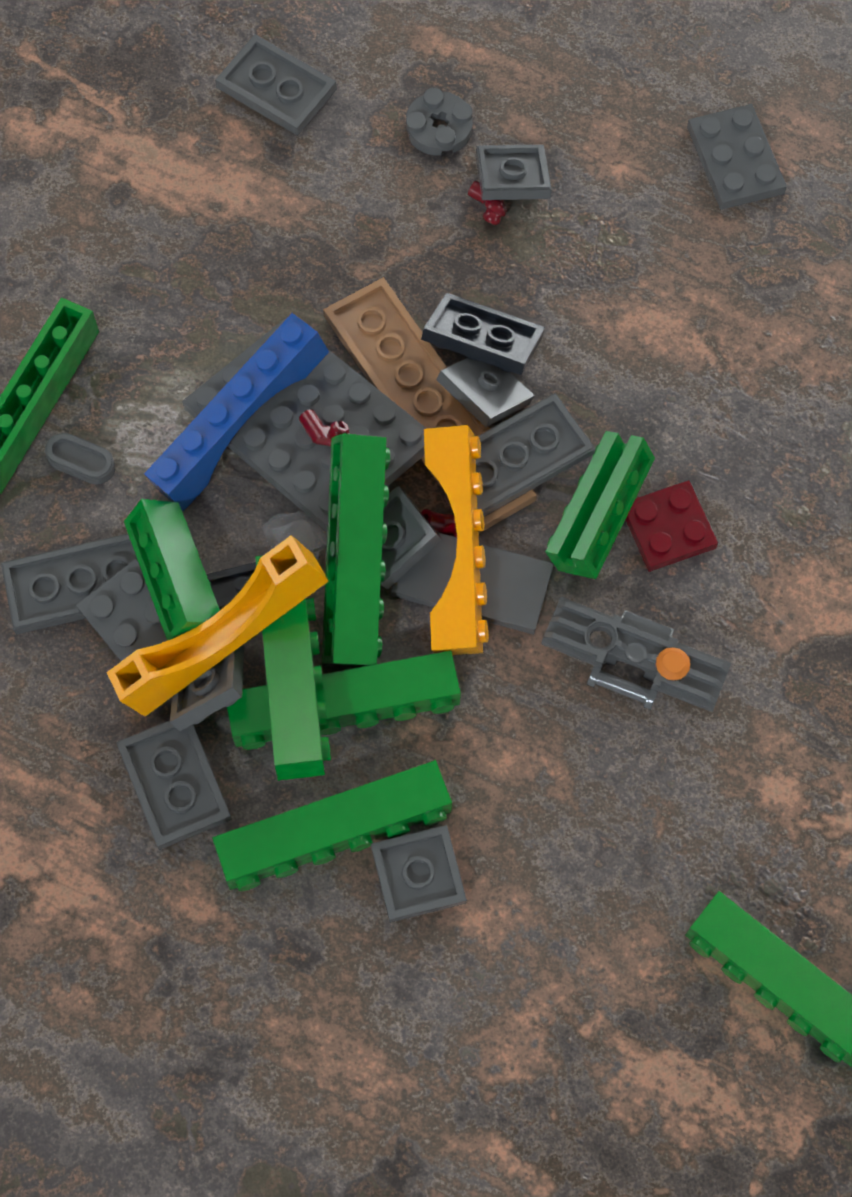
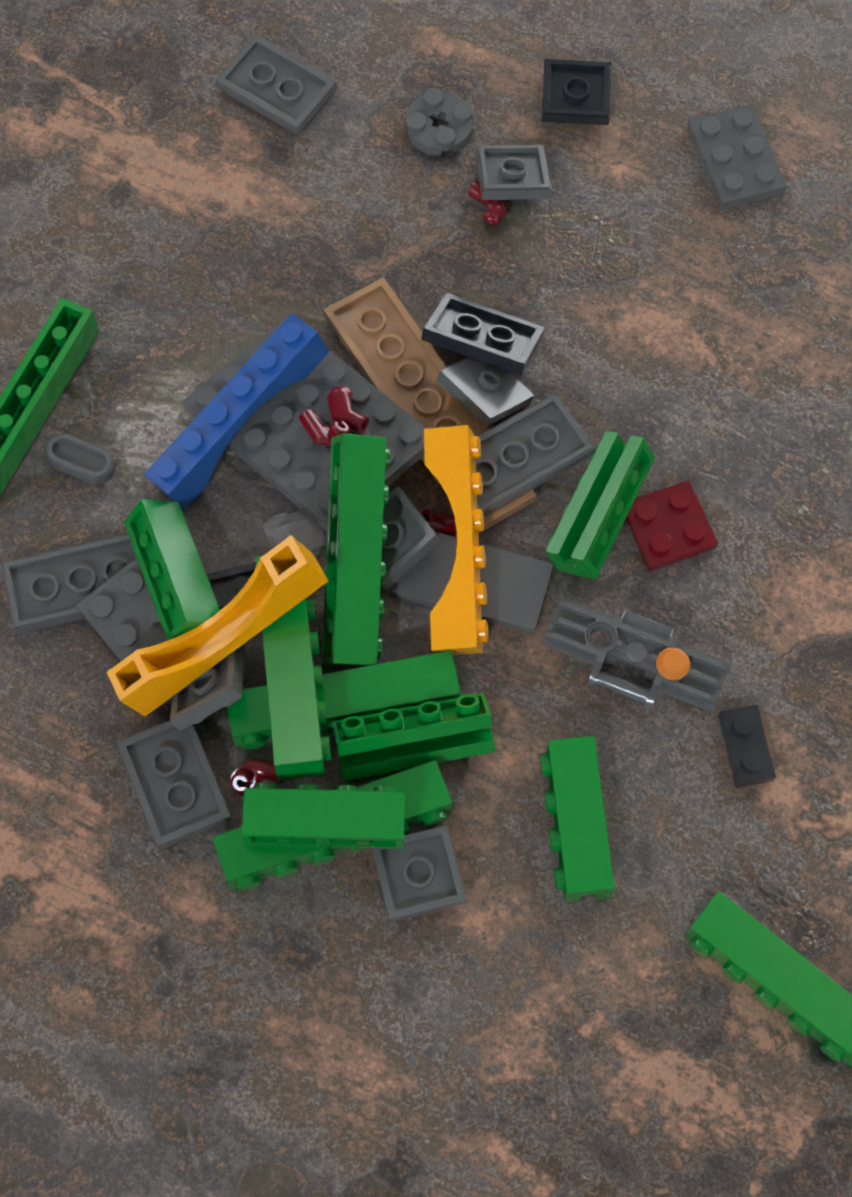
(252, 773): none -> dark red arm
(324, 816): none -> green brick
(341, 410): none -> dark red arm
(413, 736): none -> green brick
(576, 92): none -> black plate
(578, 818): none -> green brick
(746, 746): none -> black plate

